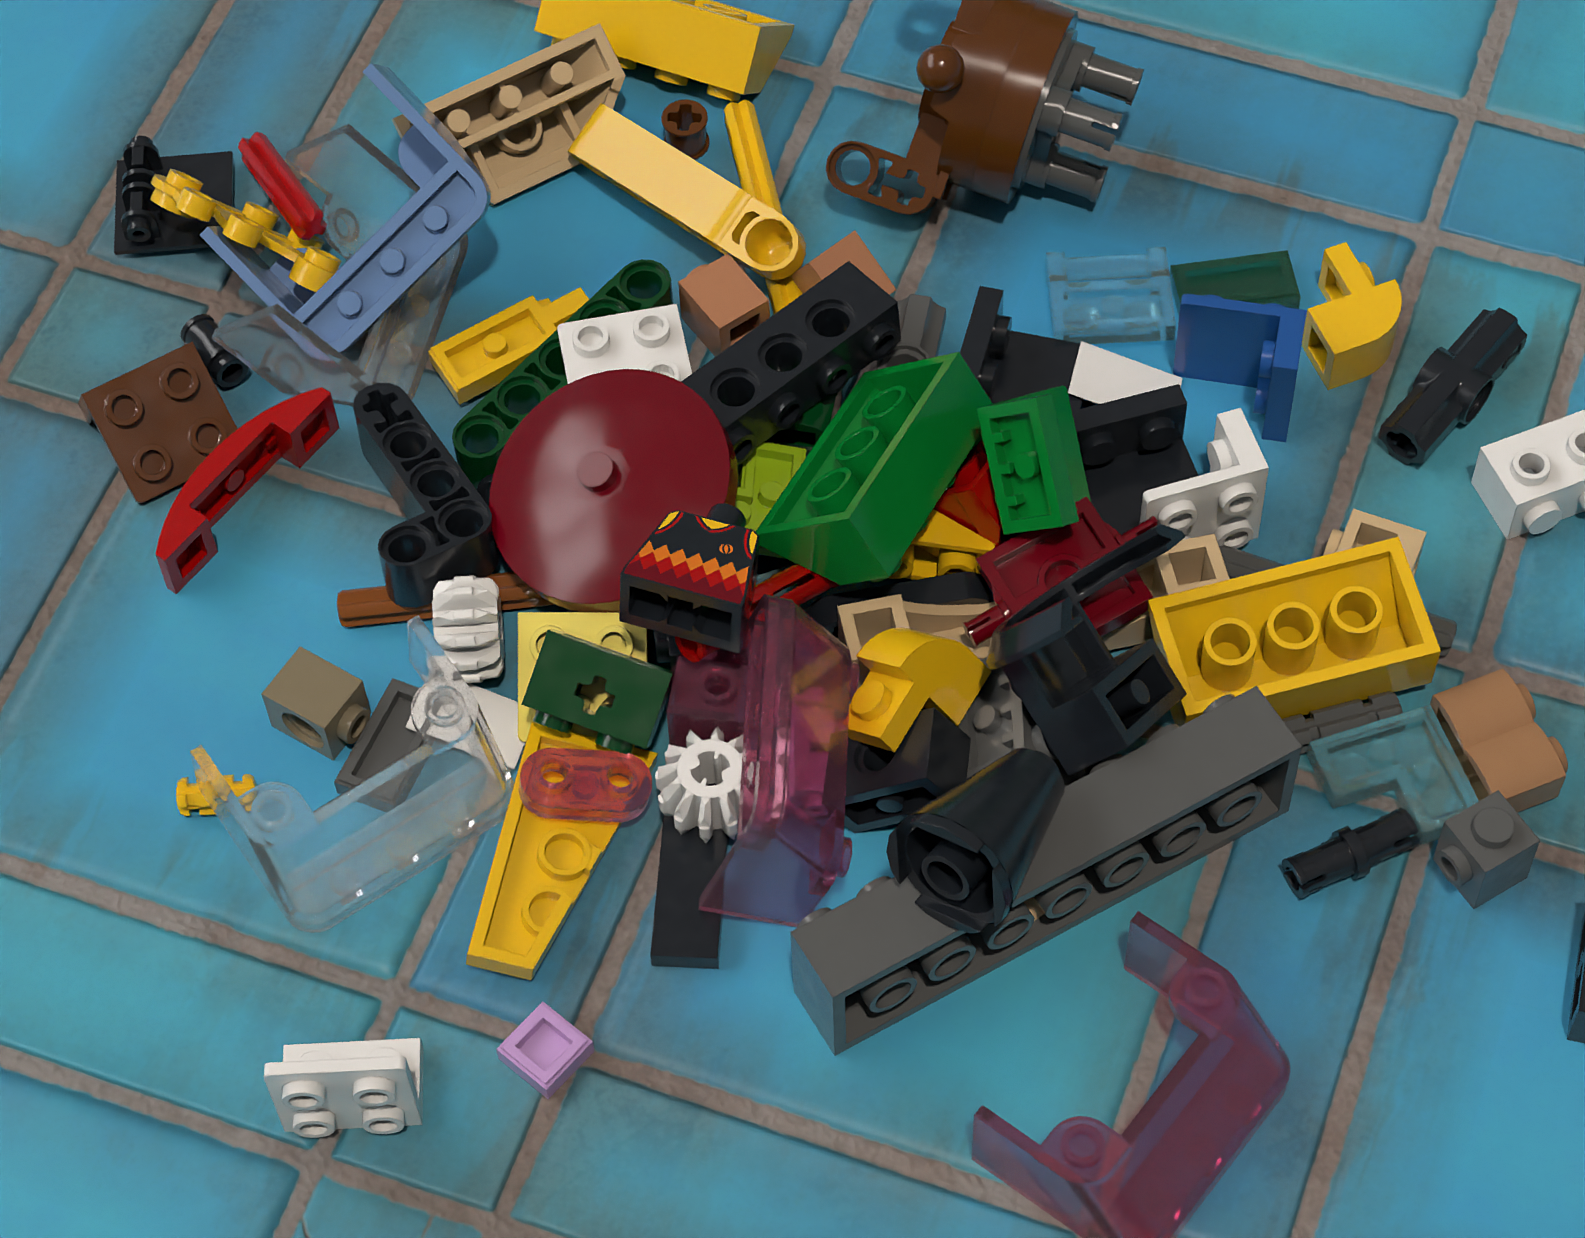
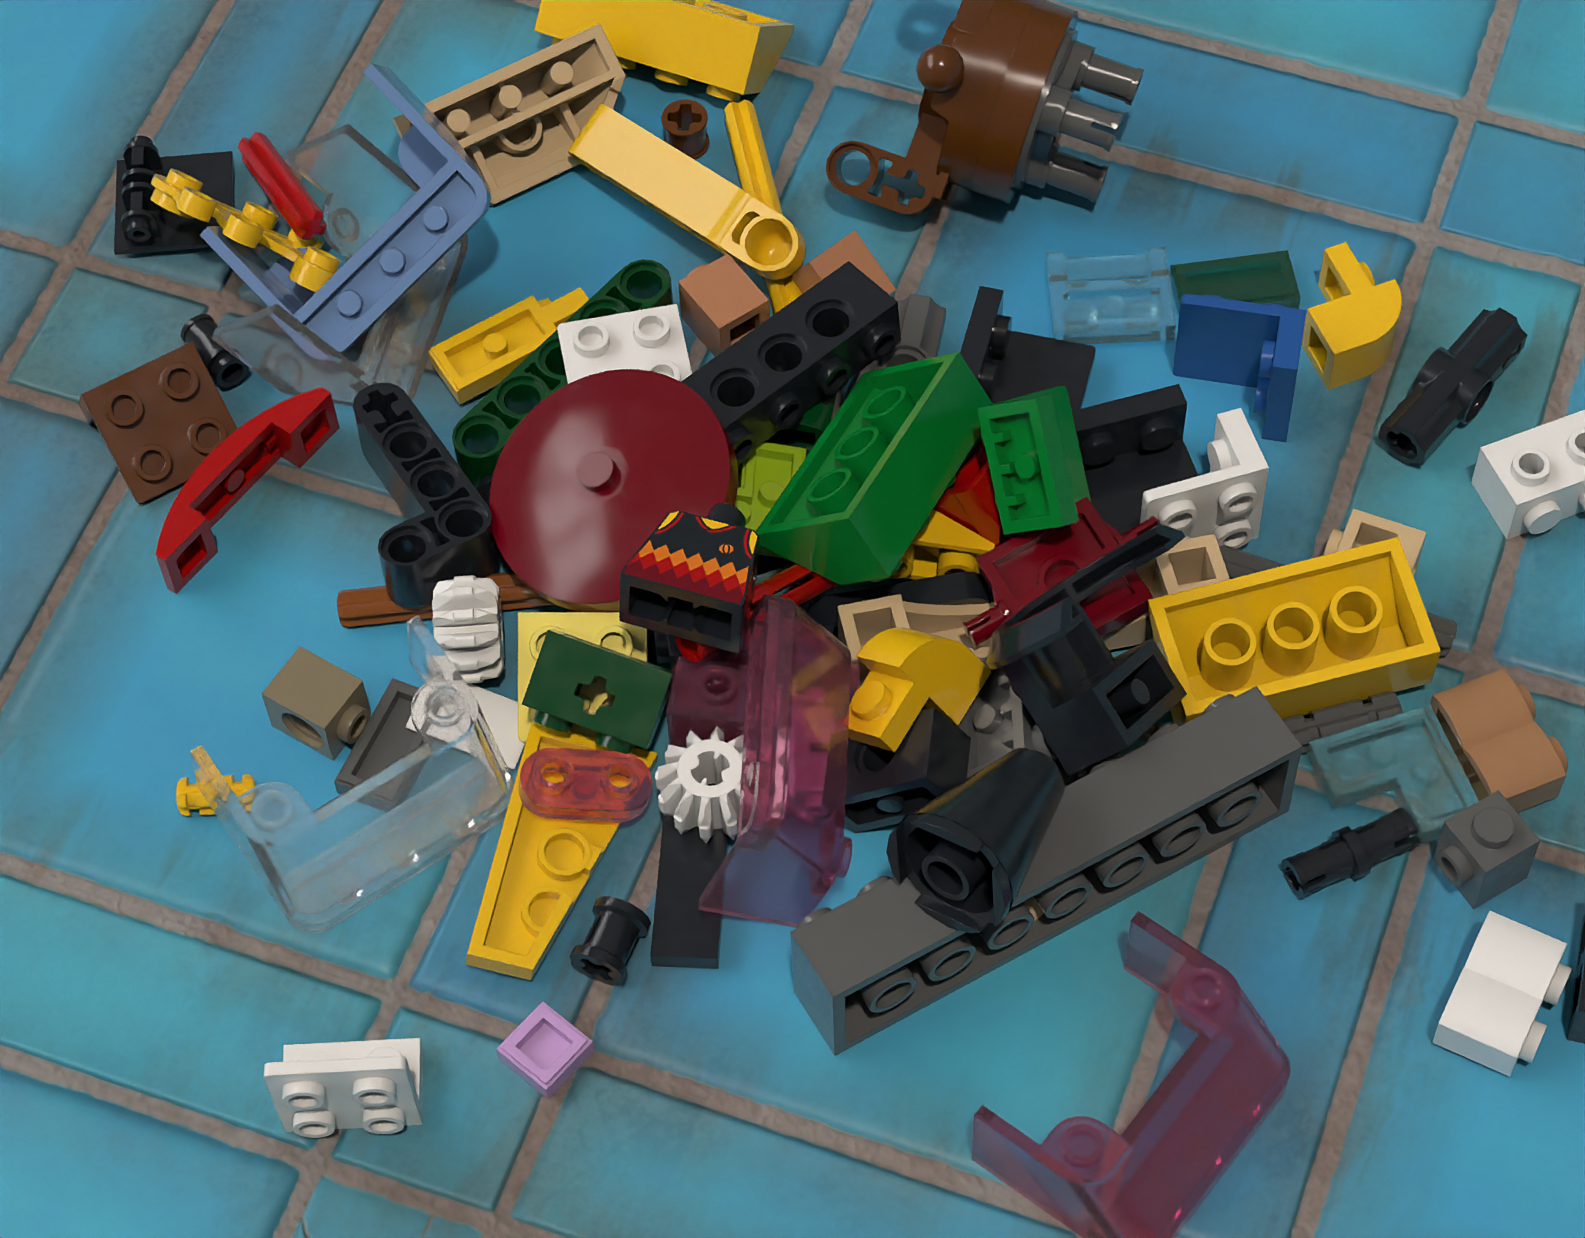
(610, 940): none -> black bush
(1107, 376): white sticker -> none
(1501, 993): none -> white brick

